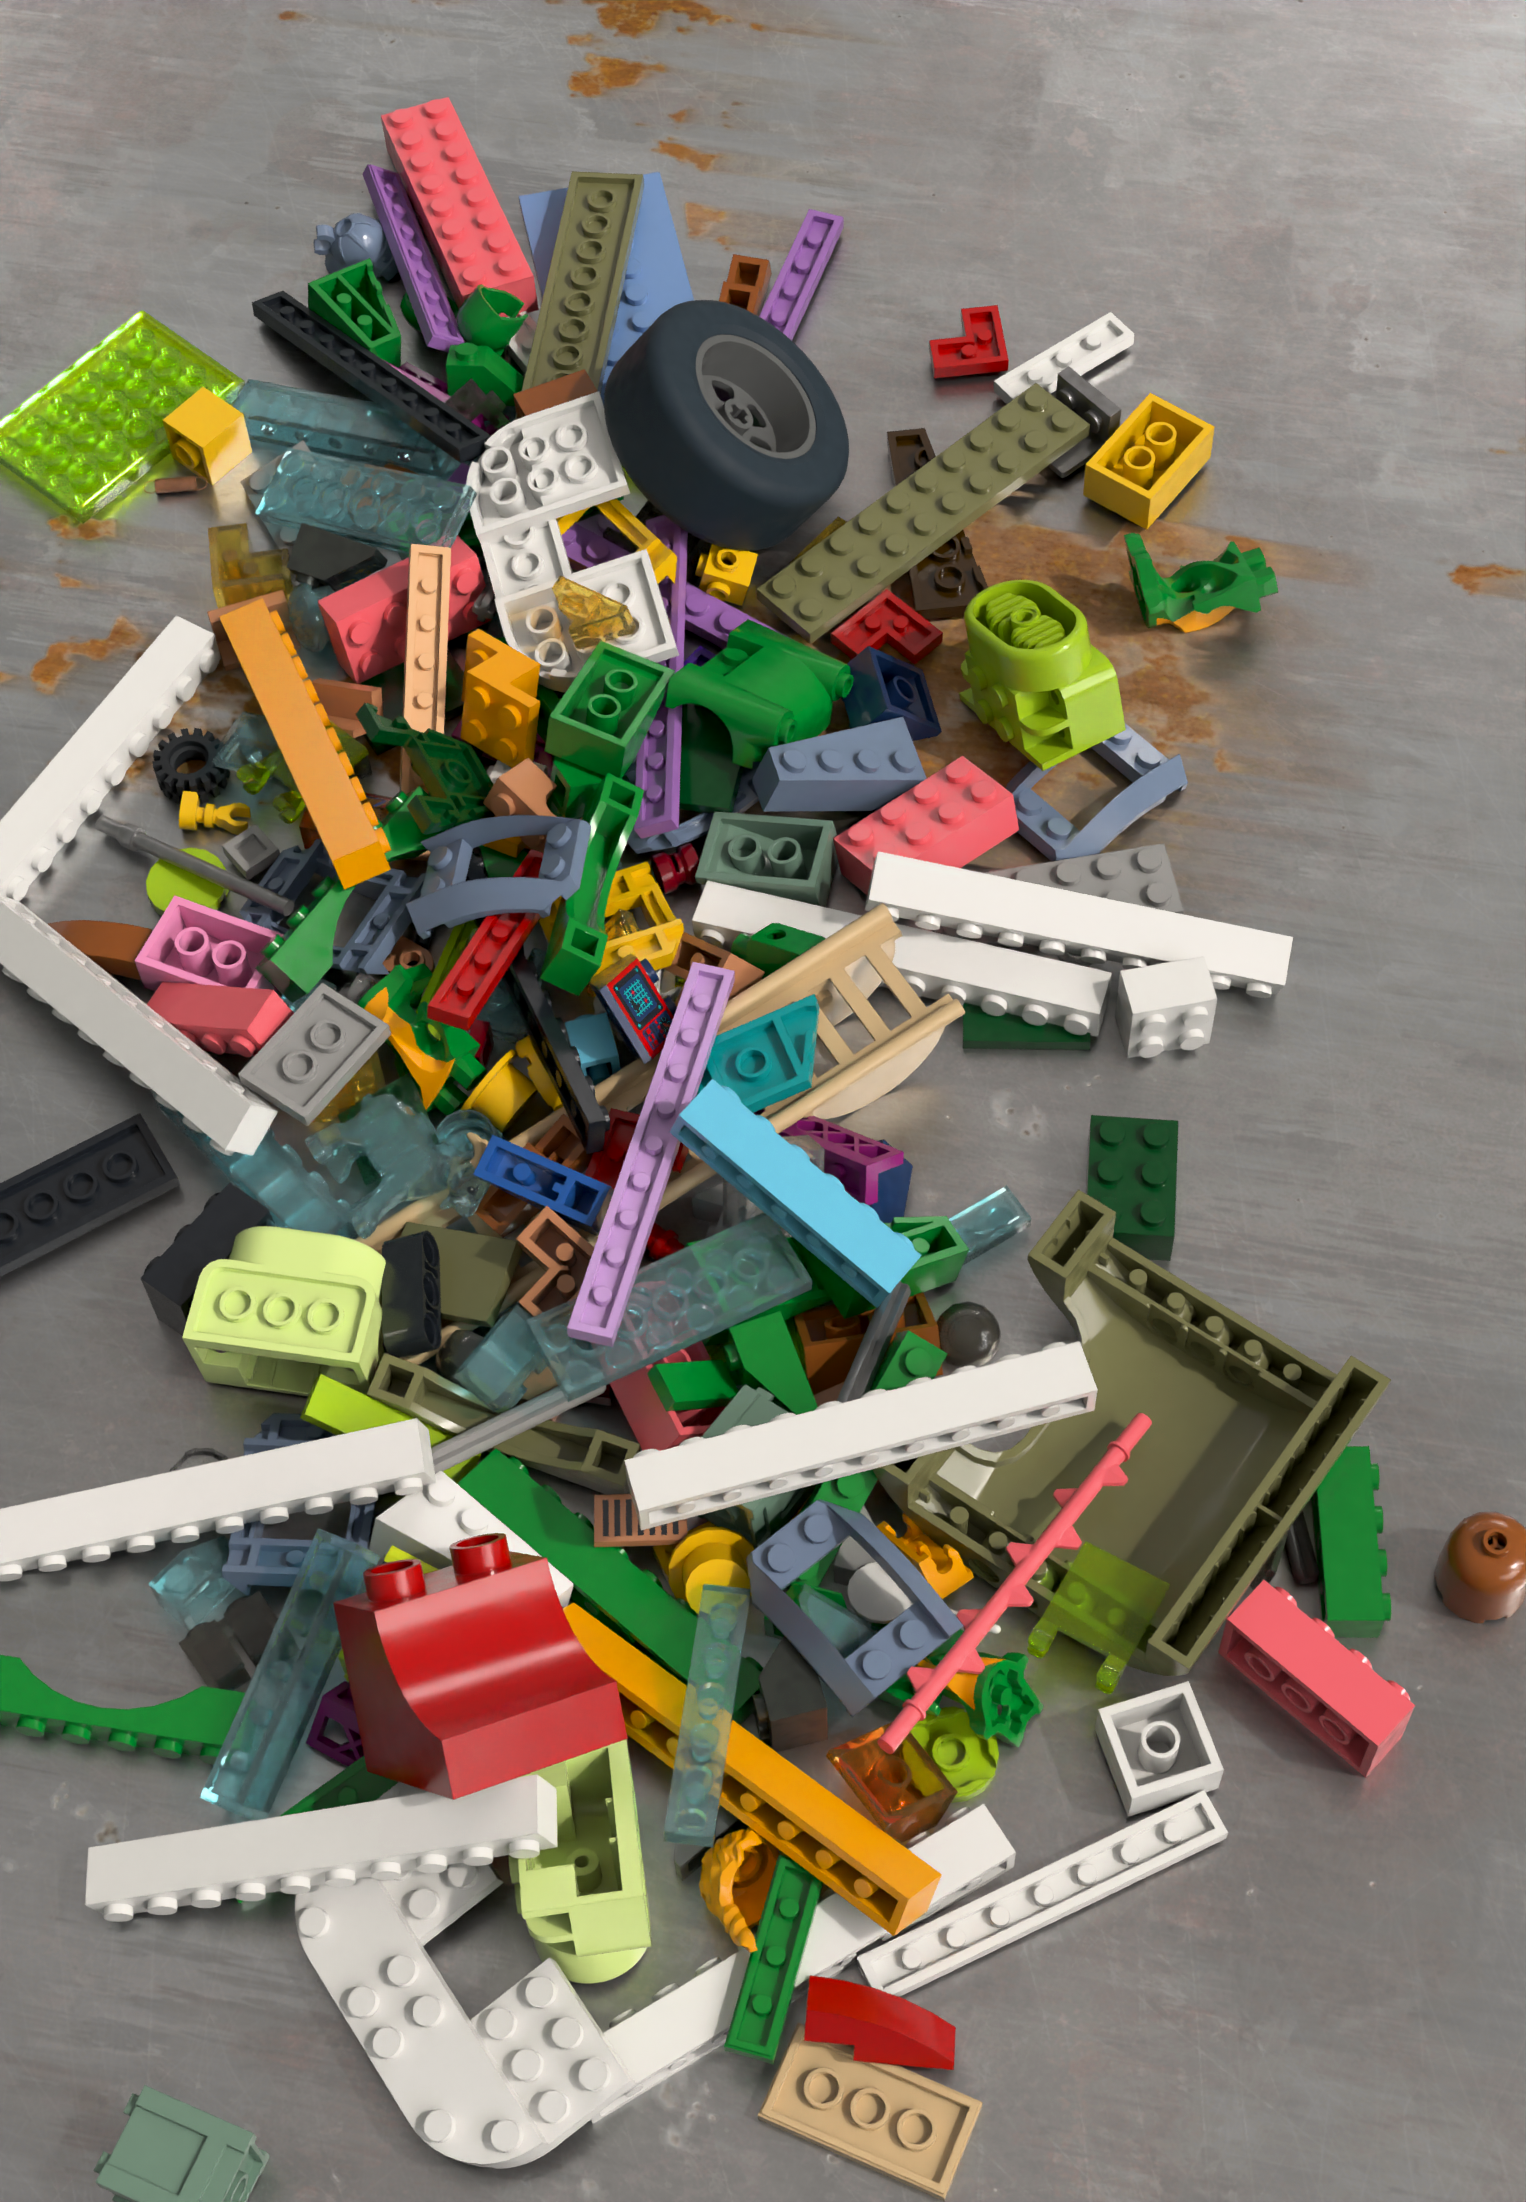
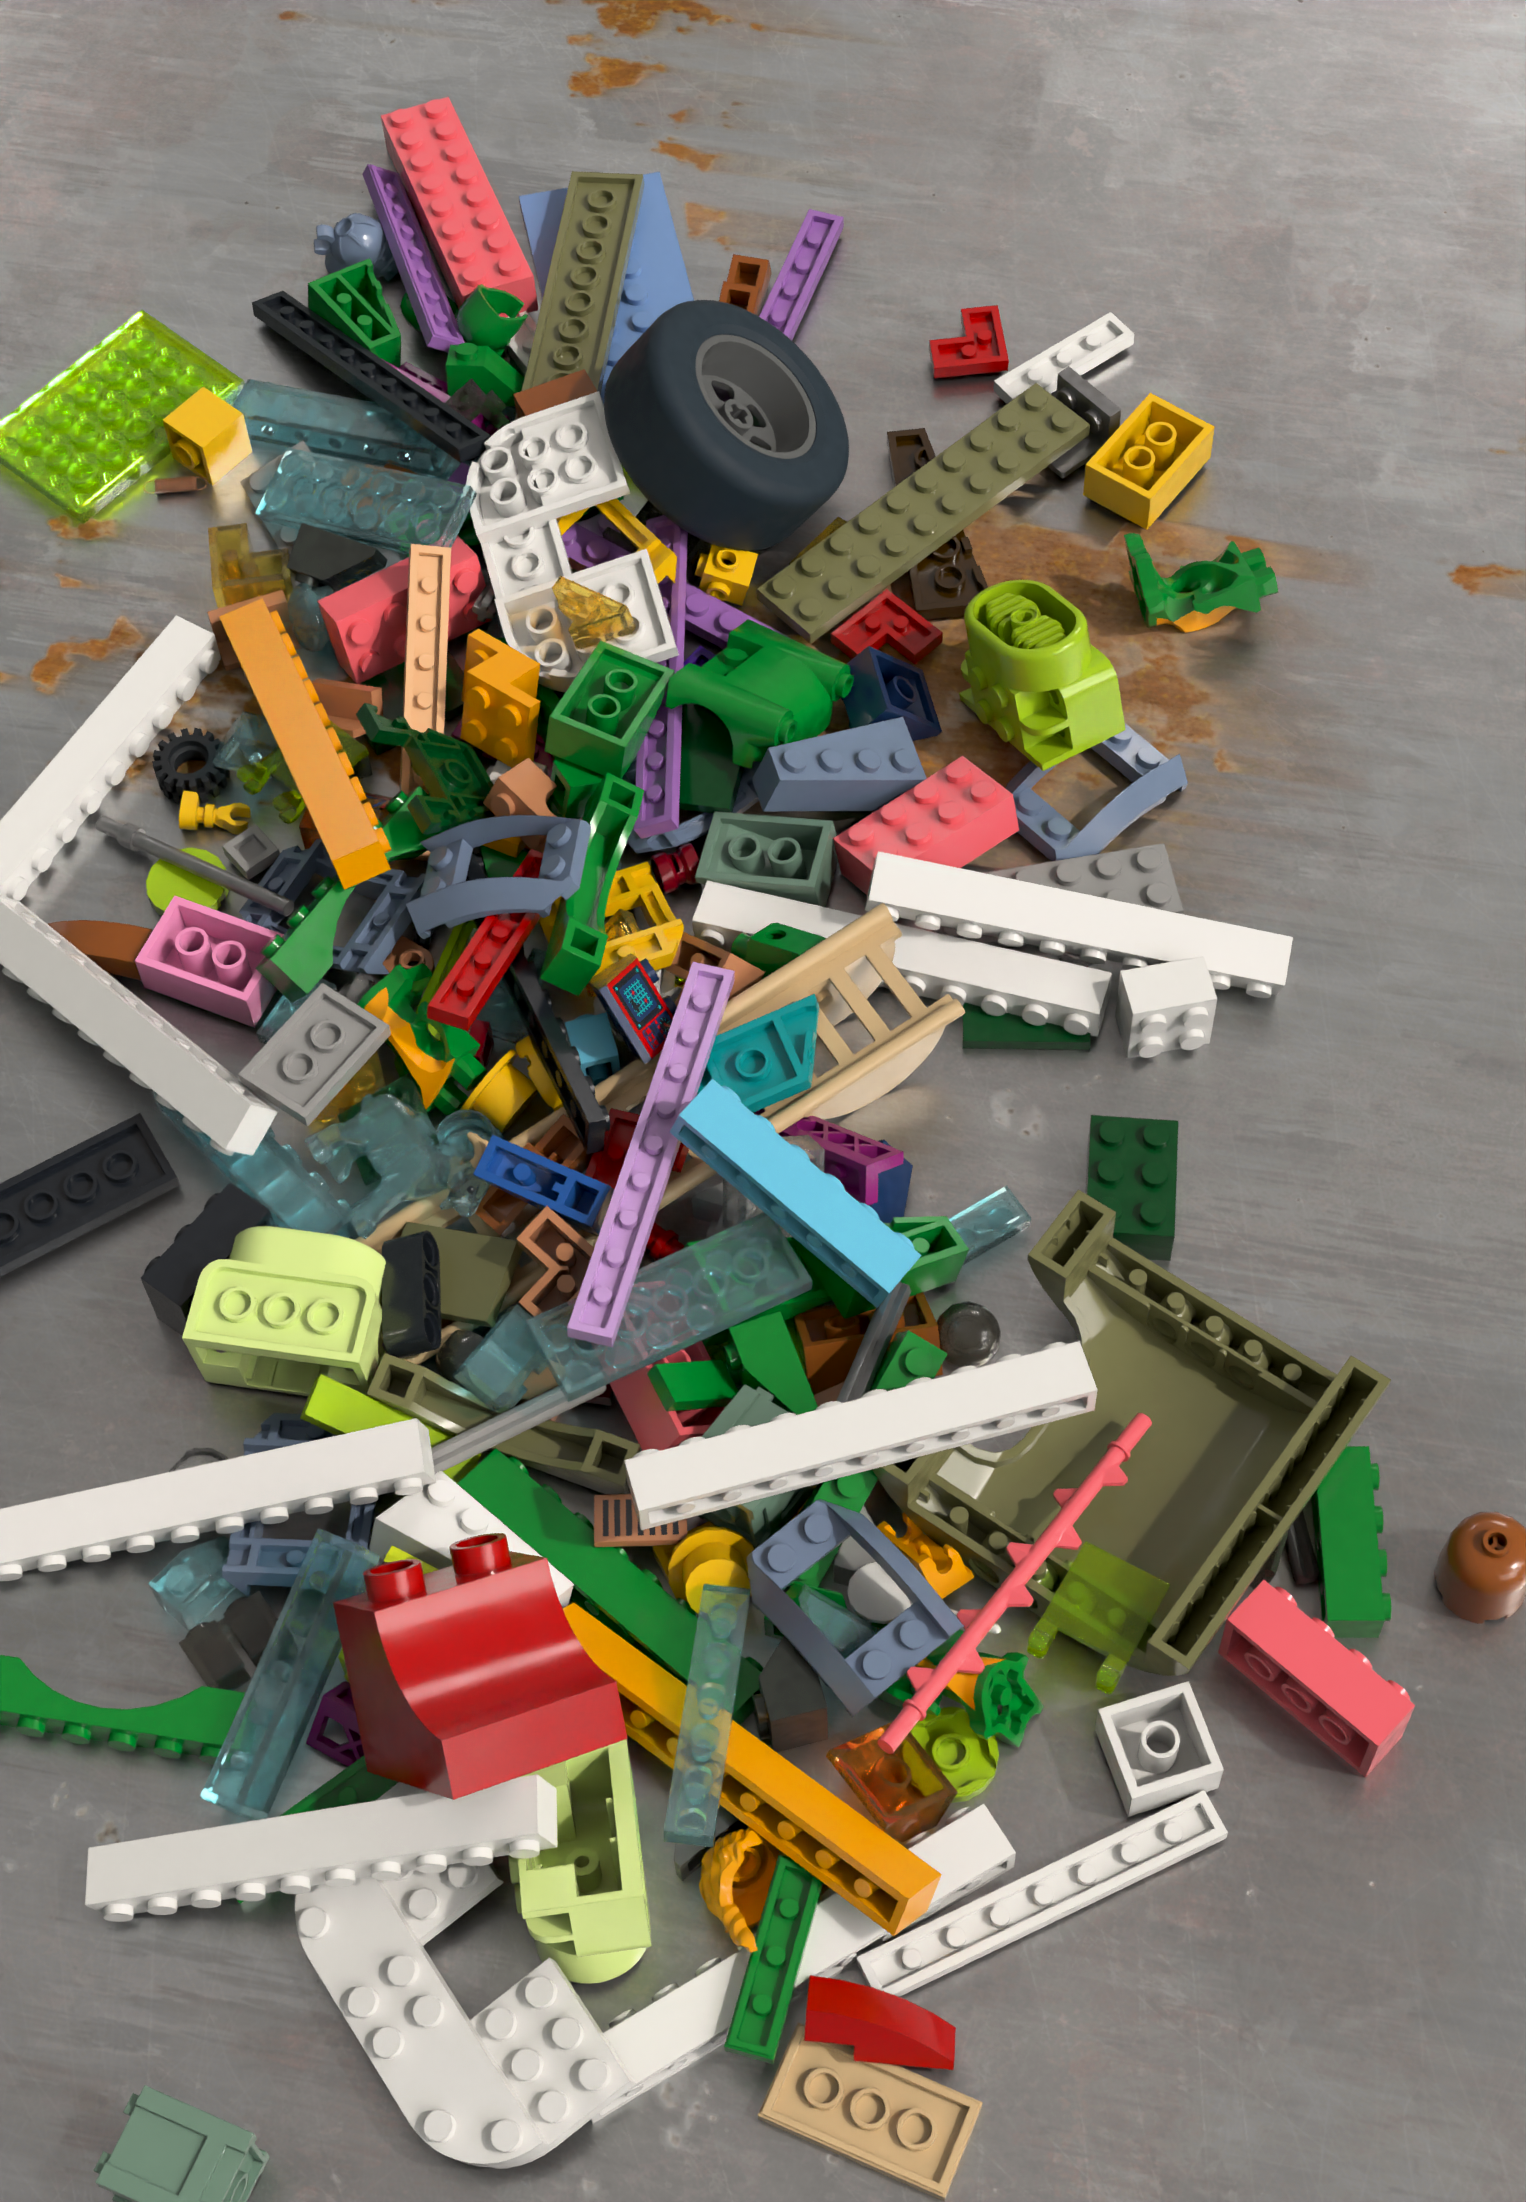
(222, 1016): coral brick -> none

